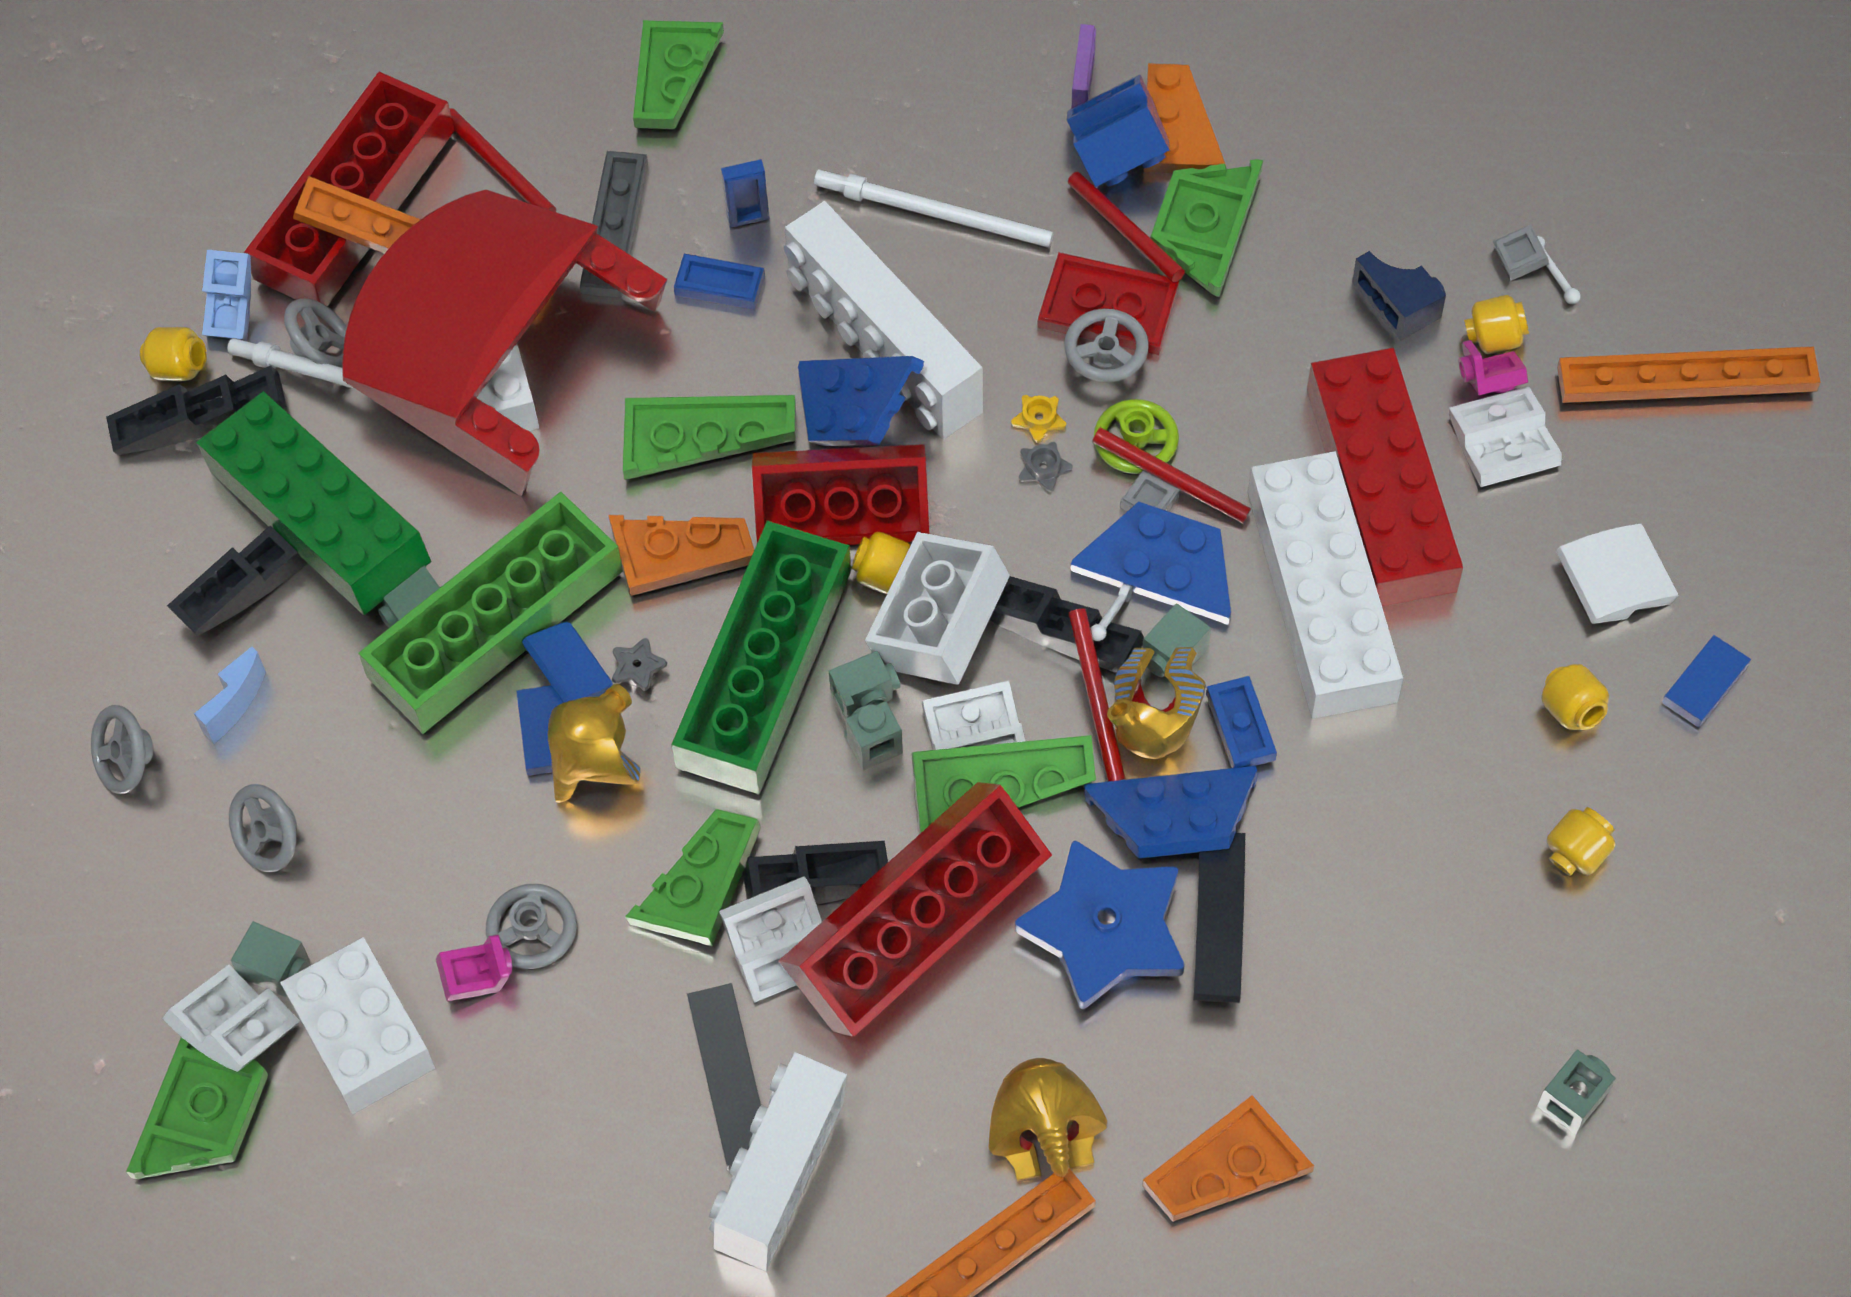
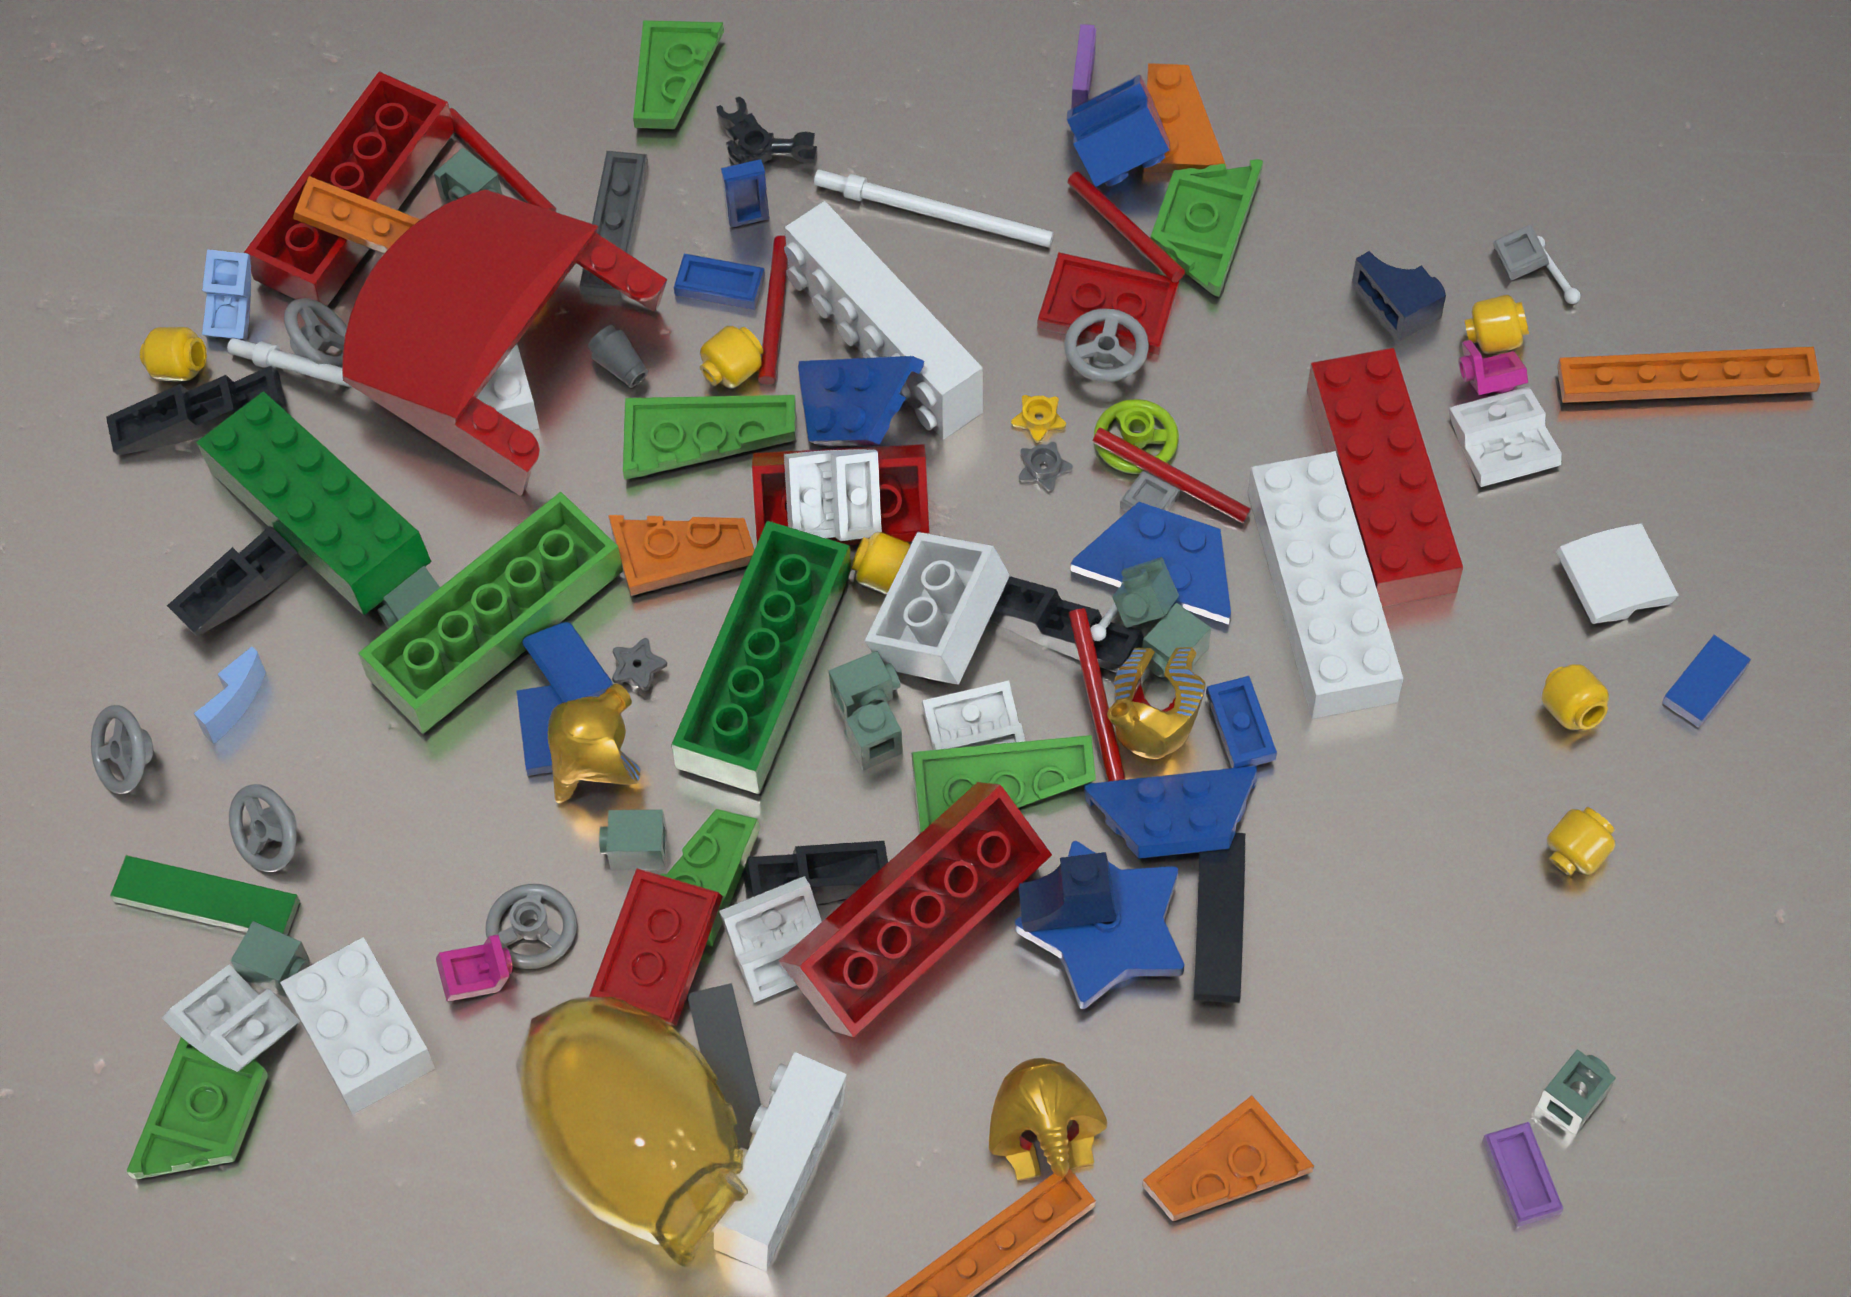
(202, 896): none -> green tile
(465, 175): none -> sand green brick
(617, 355): none -> dark grey cone
(631, 1121): none -> clear yellow windscreen
(634, 839): none -> sand green brick
(657, 944): none -> red tile
(731, 356): none -> yellow head
(756, 143): none -> black piece
(774, 312): none -> red bar
(833, 493): none -> white slope
(1070, 895): none -> dark blue arch
(1145, 592): none -> sand green brick
(1522, 1174): none -> medium lavender tile

